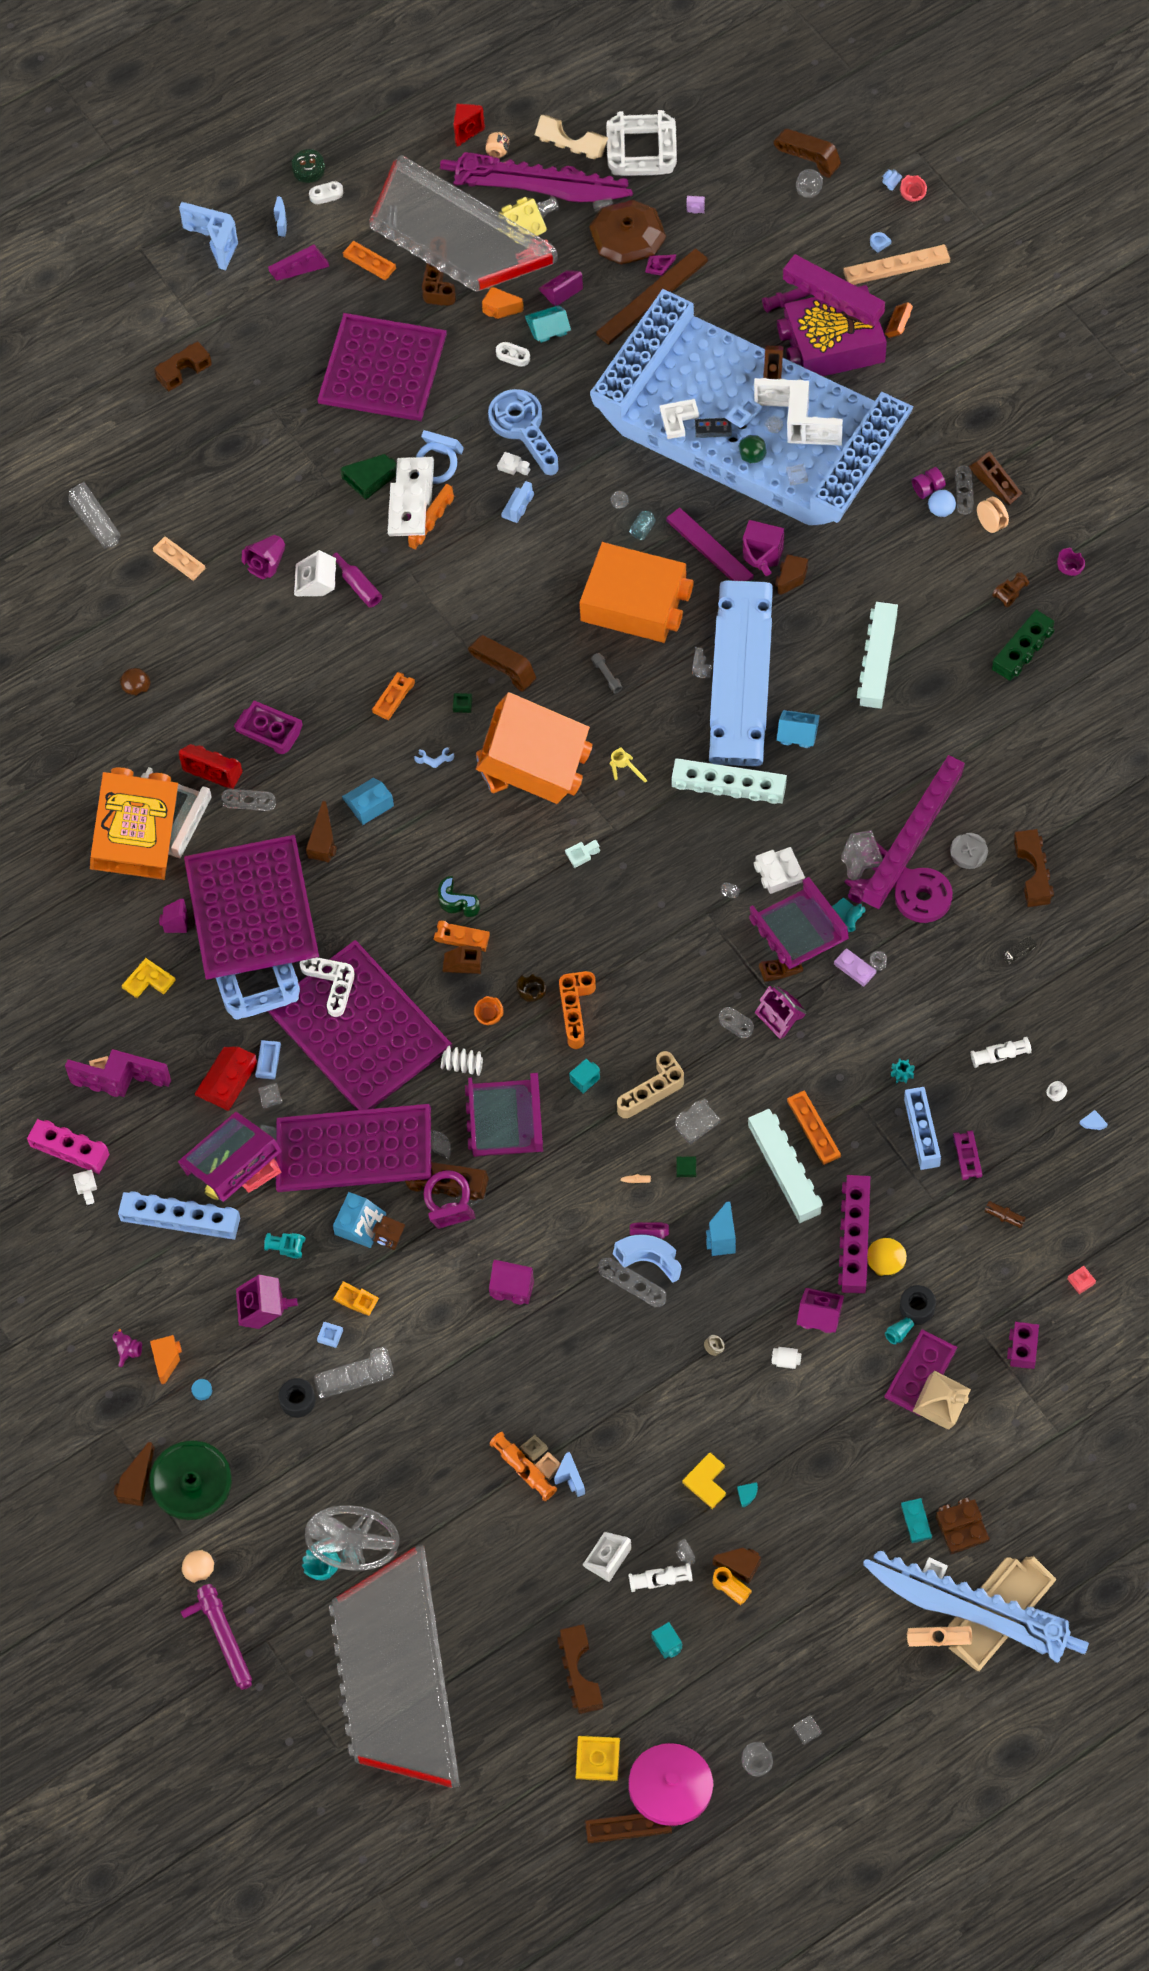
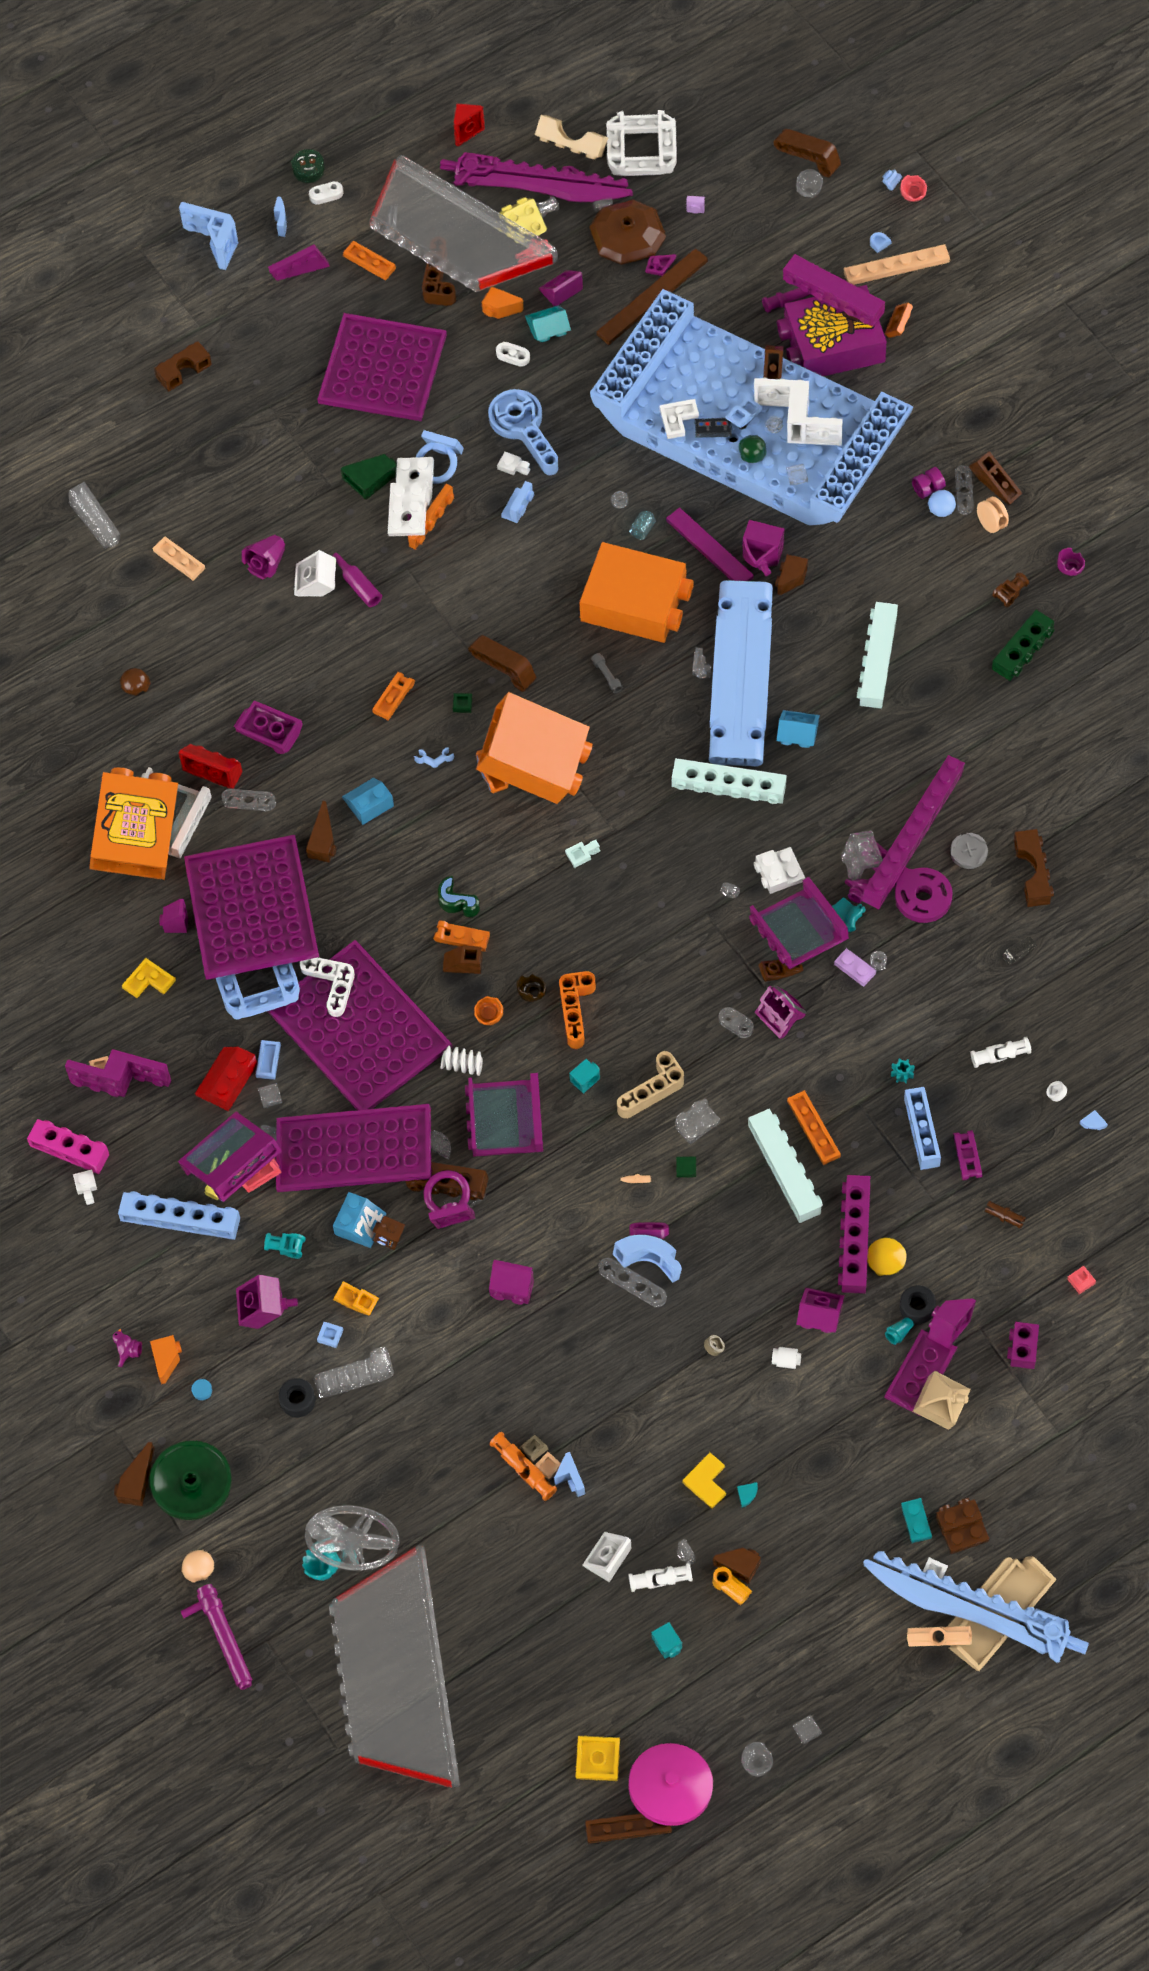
(497, 145): light nougat head -> none
(586, 1693): reddish brown arch -> none
(621, 759): light yellow plant -> none
(721, 1232): dark azure slope -> none
(950, 1320): none -> magenta slope

